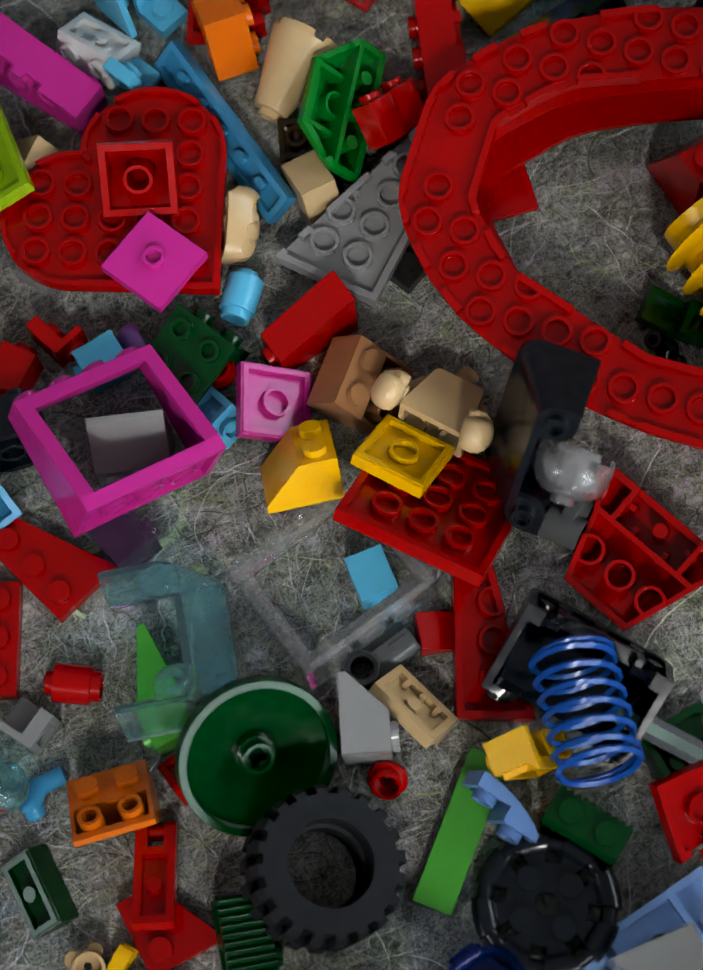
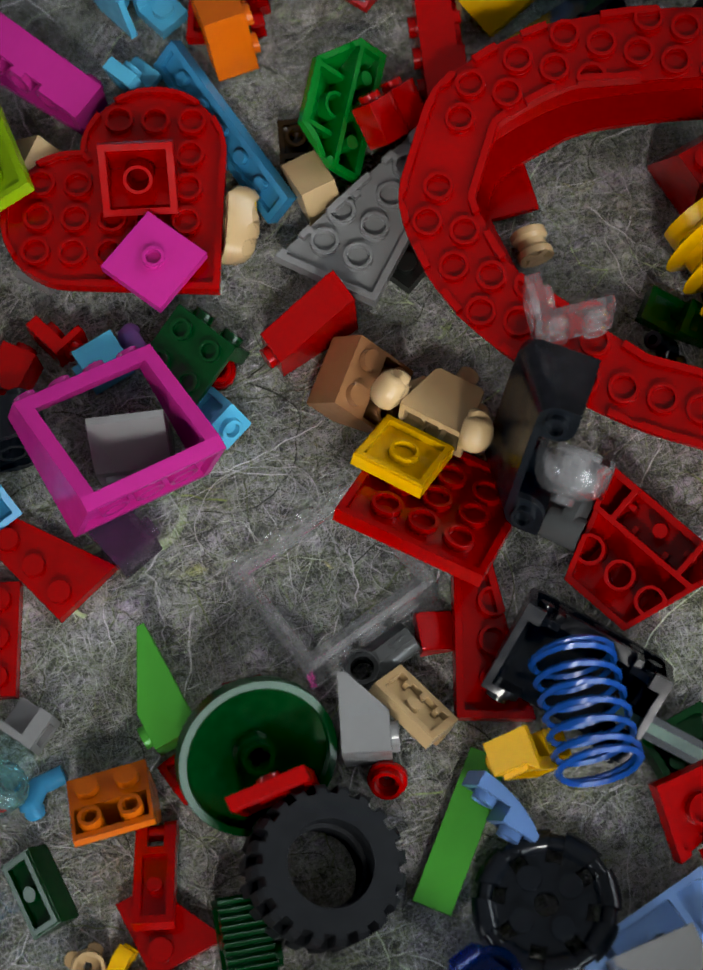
(74, 684): red brick -> none
(90, 43): white bracket -> none
(204, 639): clear light blue windscreen -> none
(241, 297): medium azure brick -> none
(270, 400): dark pink plate -> none
(270, 790): none -> red plate
(287, 67): tan cone -> none
(302, 468): yellow slope -> none
(370, 576): medium azure brick -> none
(532, 245): none -> tan wheel
(559, 324): none -> clear bracket
(586, 825): dark green brick -> none

